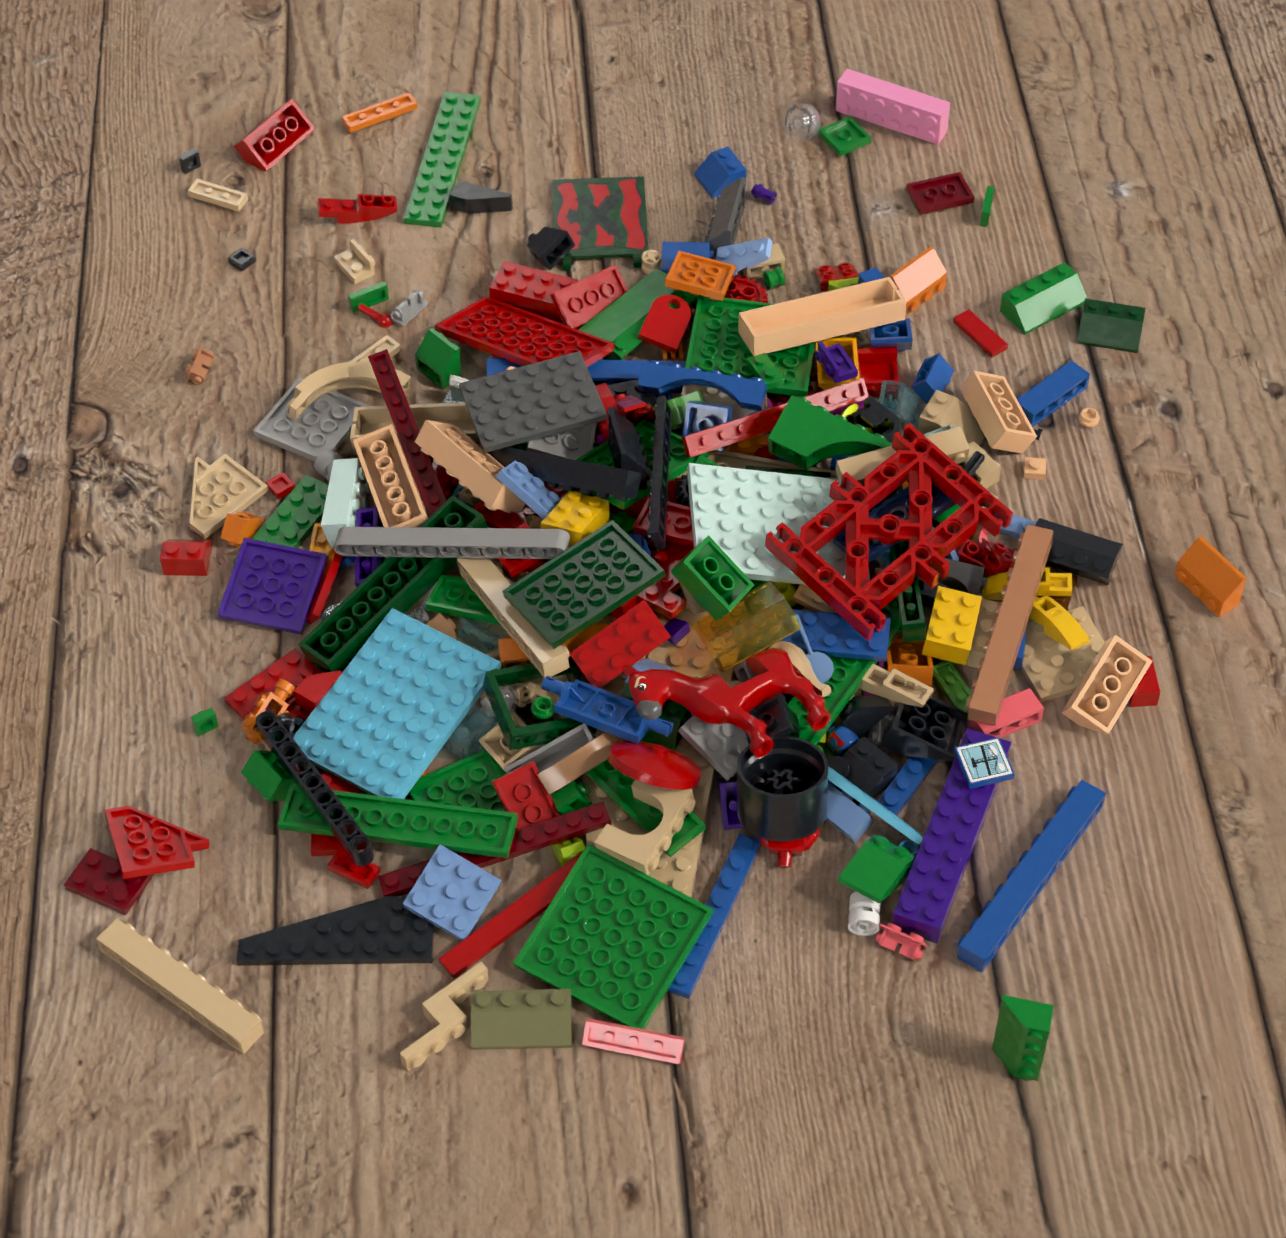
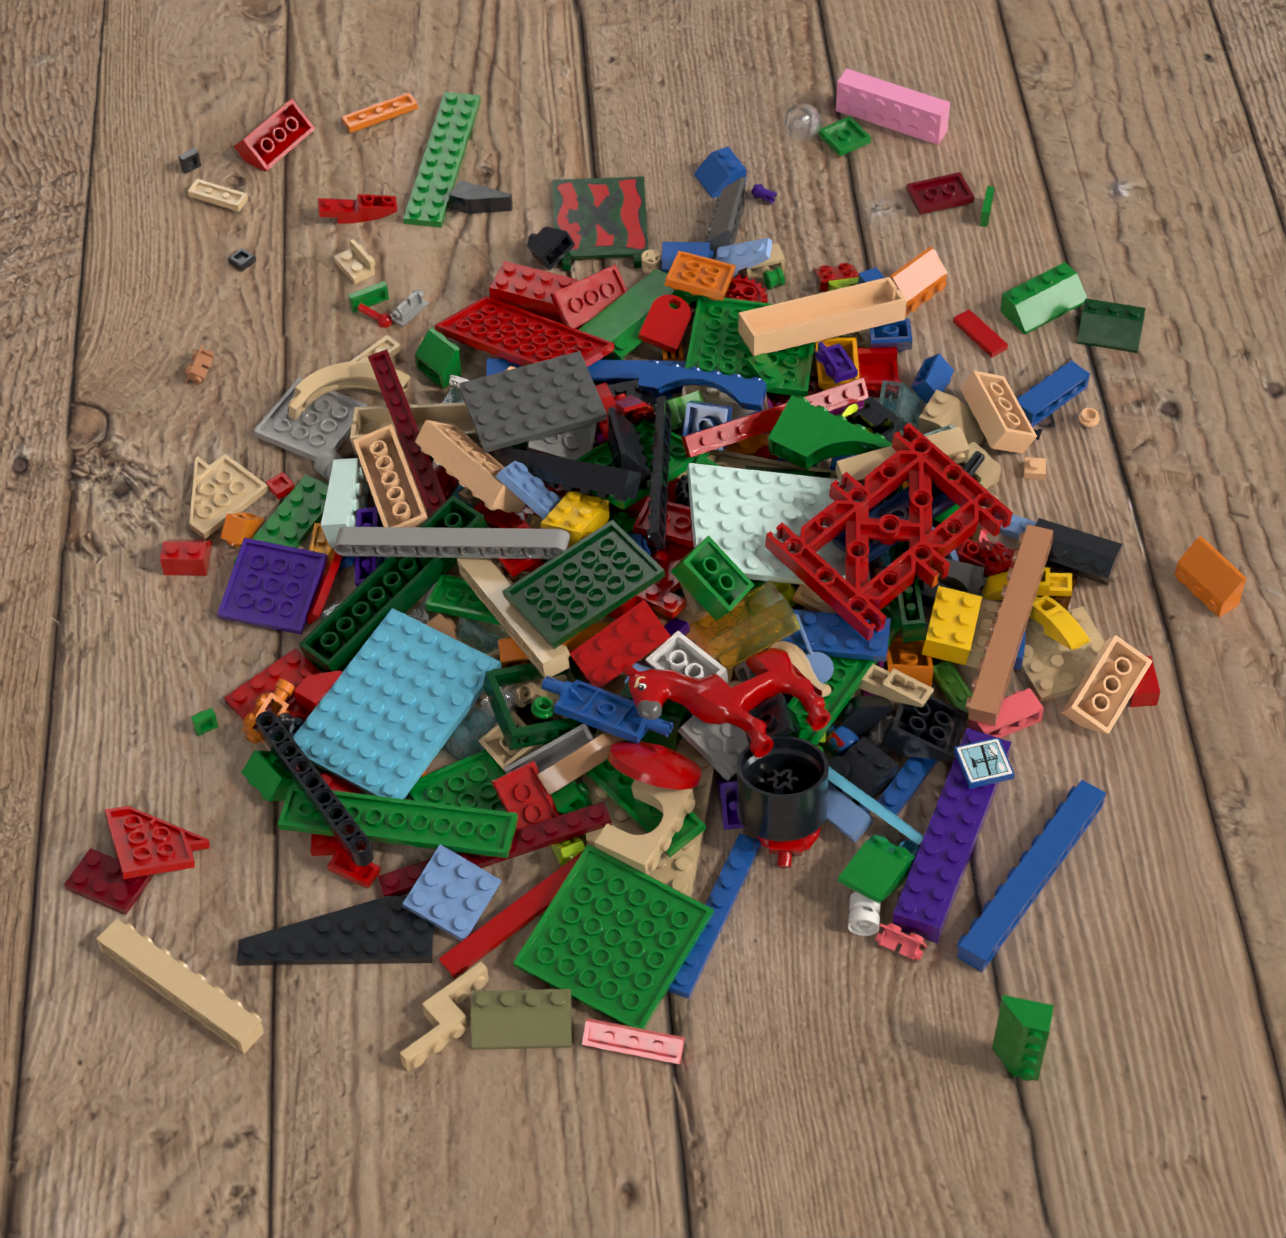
(686, 658): none -> white slope

